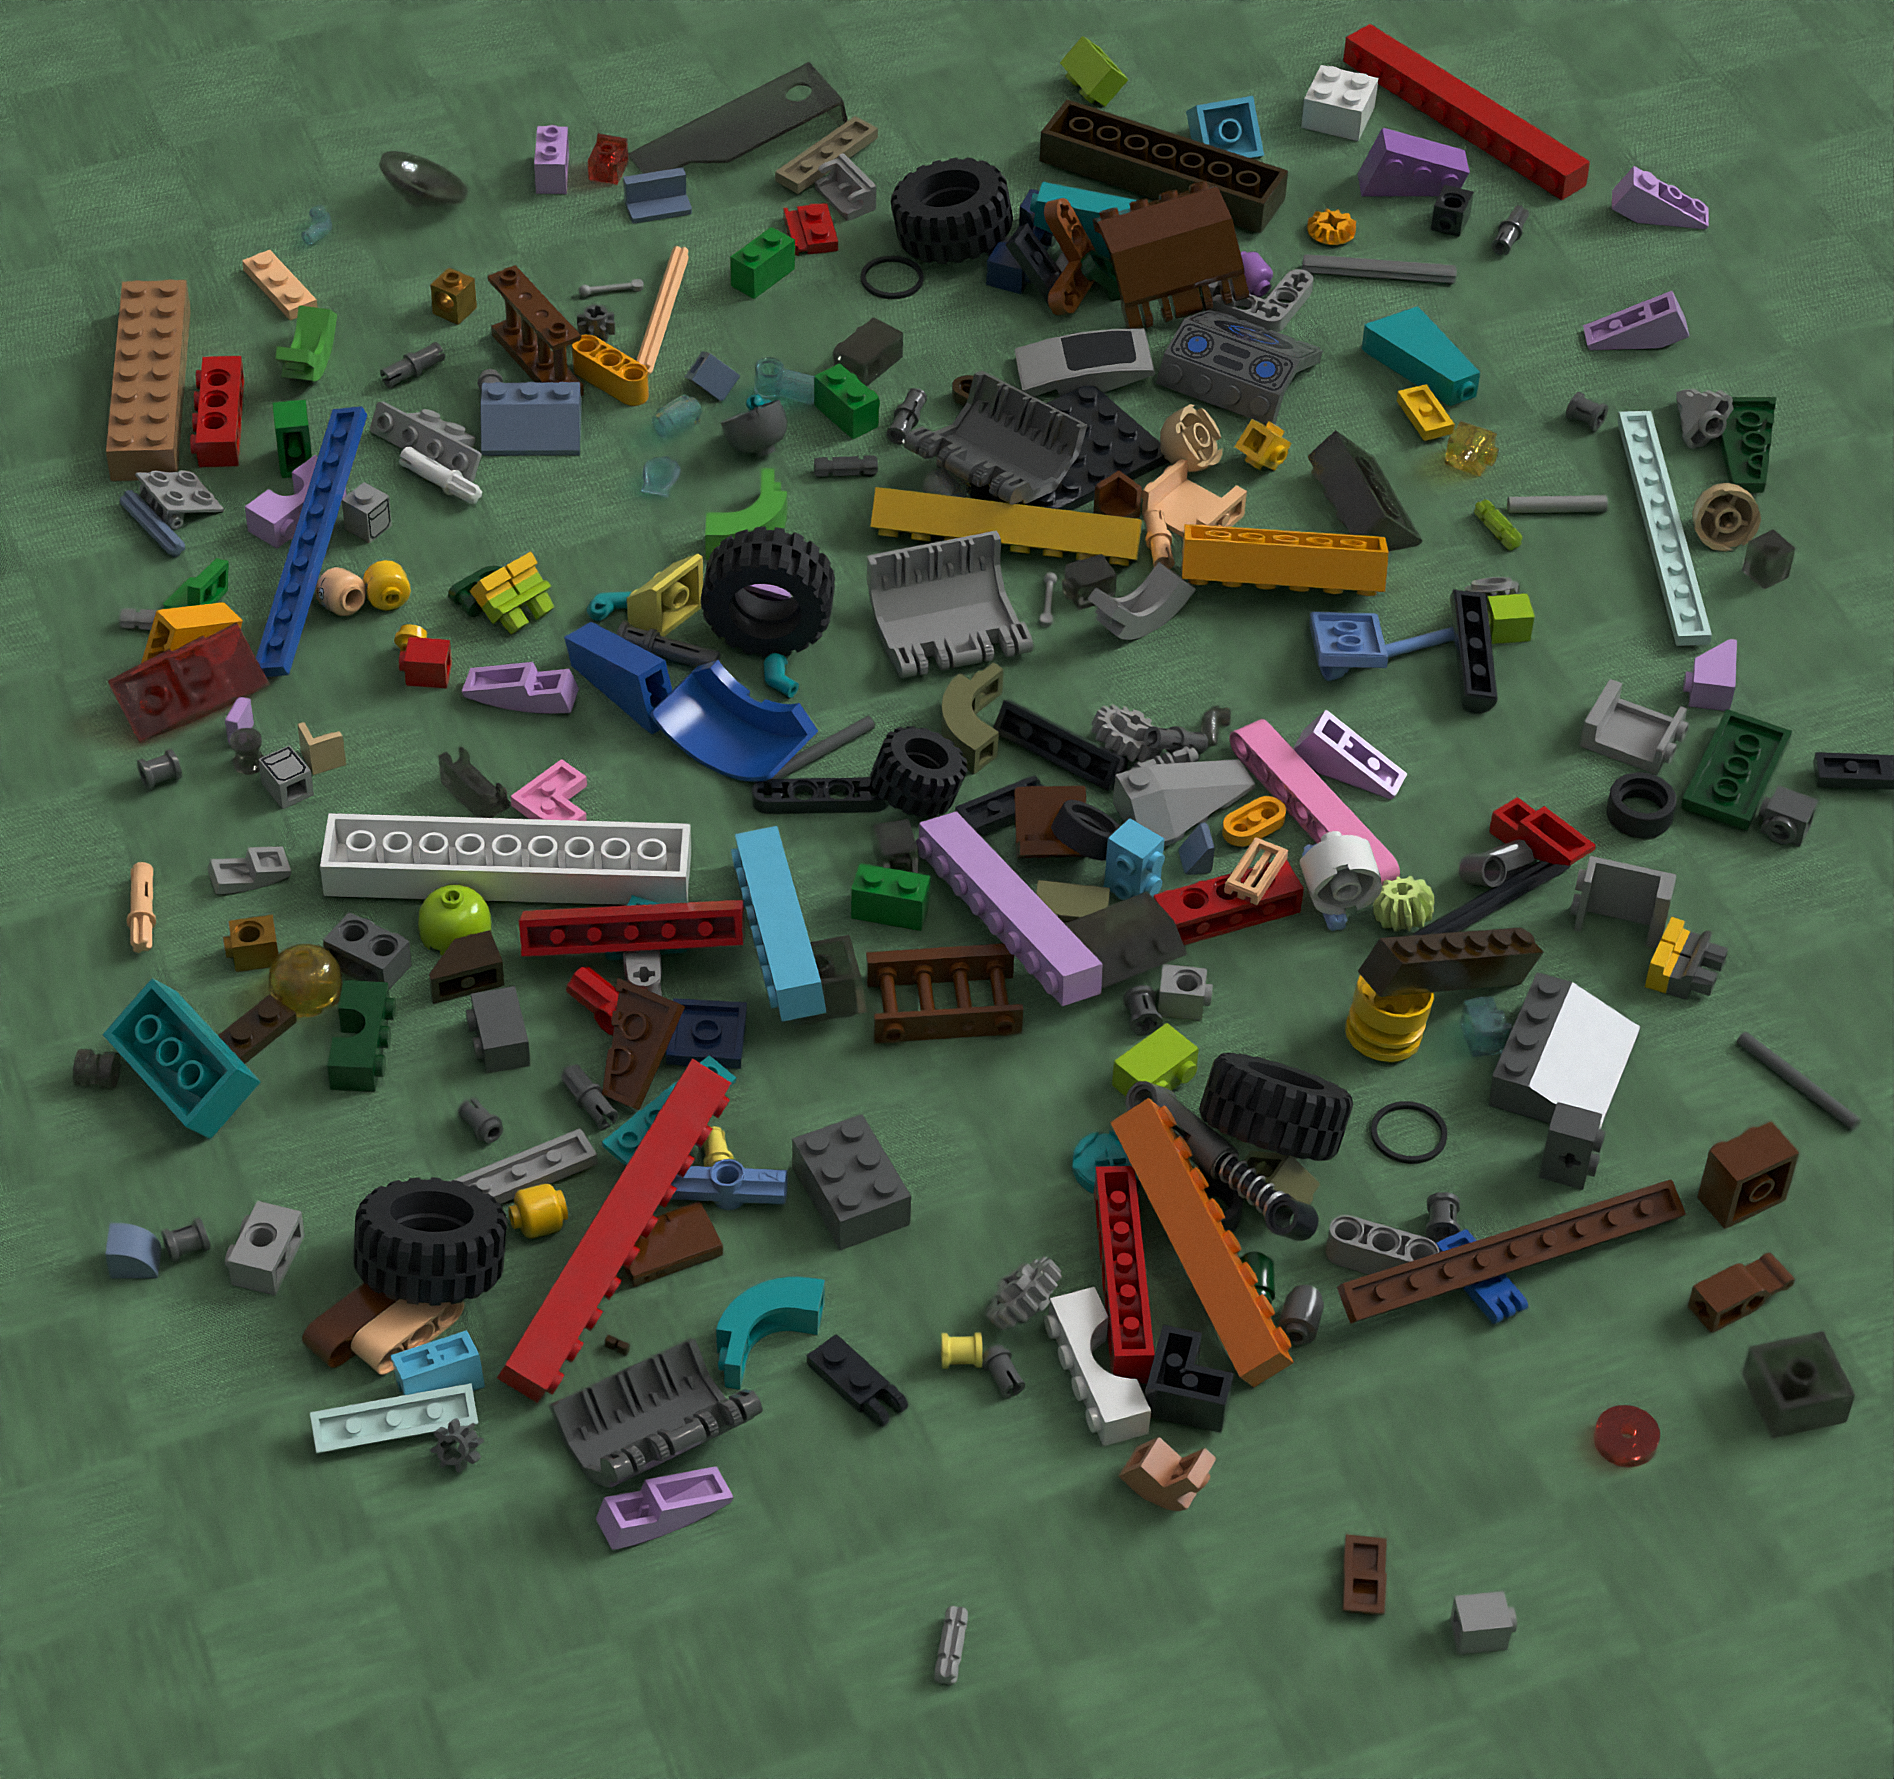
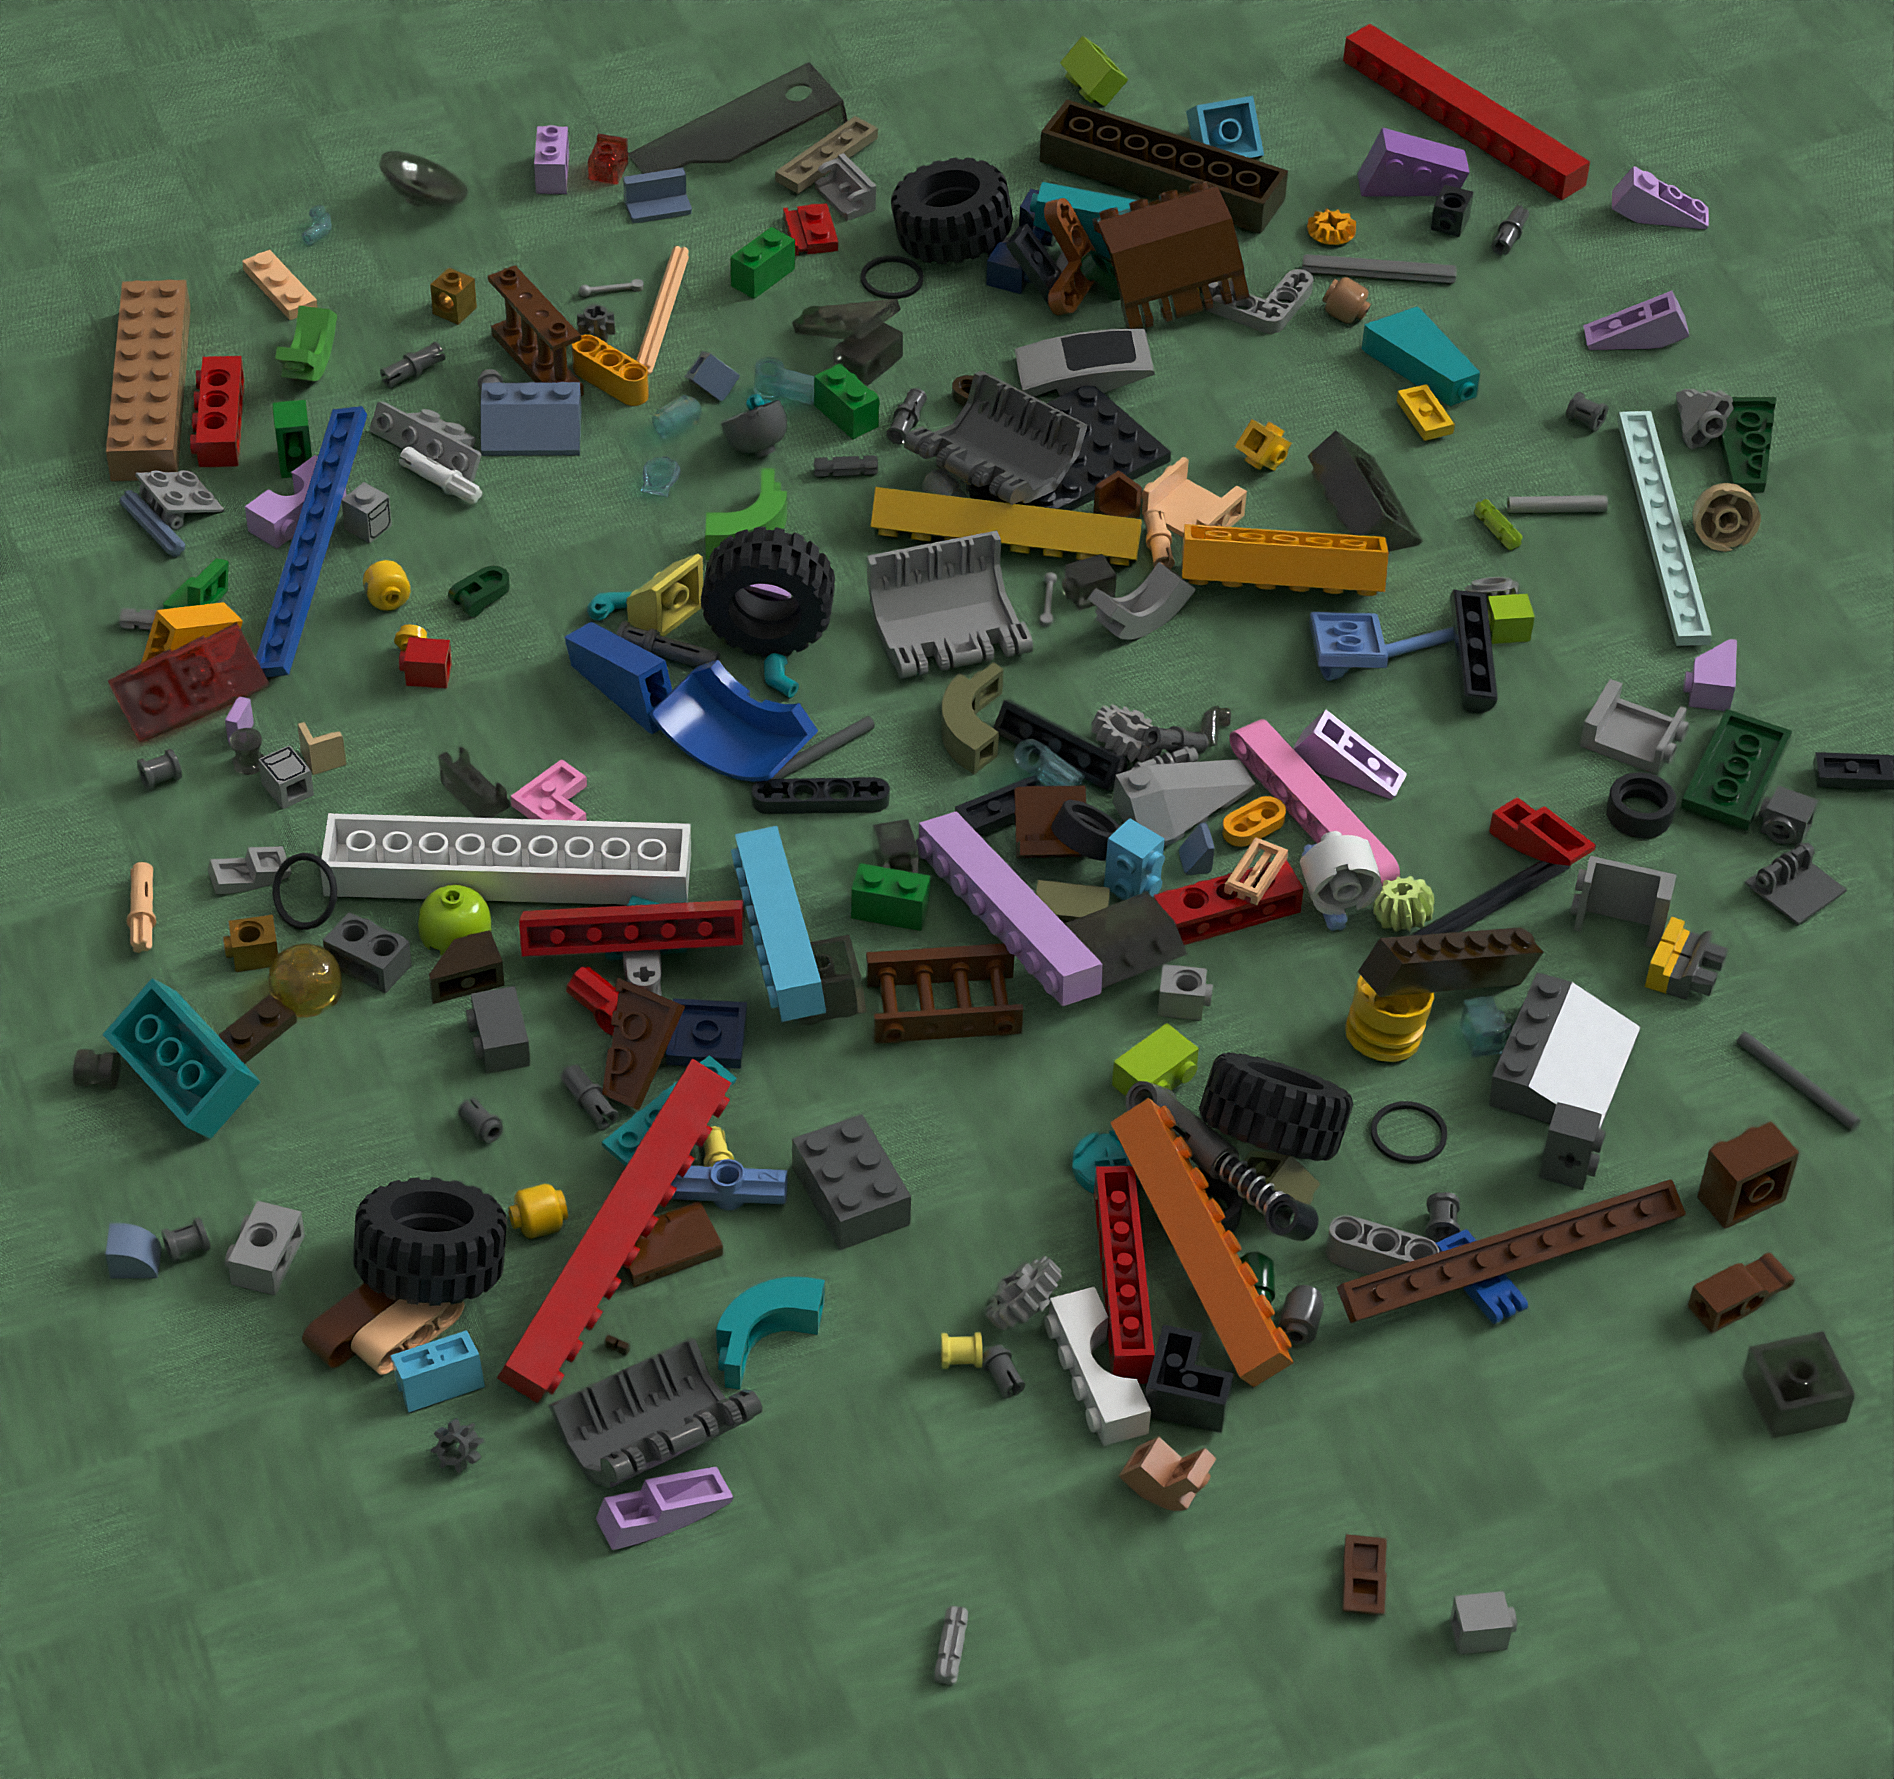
(276, 891): none -> black tyre
(340, 591): light nougat head -> none
(358, 1060): dark green arch -> none
(392, 1418): light aqua plate -> none
(512, 588): lime hips -> none
(522, 688): lavender slope -> none
(534, 1166): light grey plate -> none
(845, 321): none -> clear smoke wing
(855, 1380): black hinge -> none
(918, 771): black tyre -> none
(1050, 768): none -> clear light blue piece
(1142, 1010): dark grey bush -> none
(1191, 437): tan cylinder -> none
(1234, 364): dark grey hinge -> none
(1257, 273): medium lavender head -> none
(1339, 102): white brick -> none
(1346, 300): none -> medium nougat head
(1471, 449): clear yellow brick -> none
(1495, 865): dark grey piece -> none
(1623, 1450): clear red piece -> none
(1768, 559): clear smoke brick -> none
(1796, 884): none -> dark grey hinge

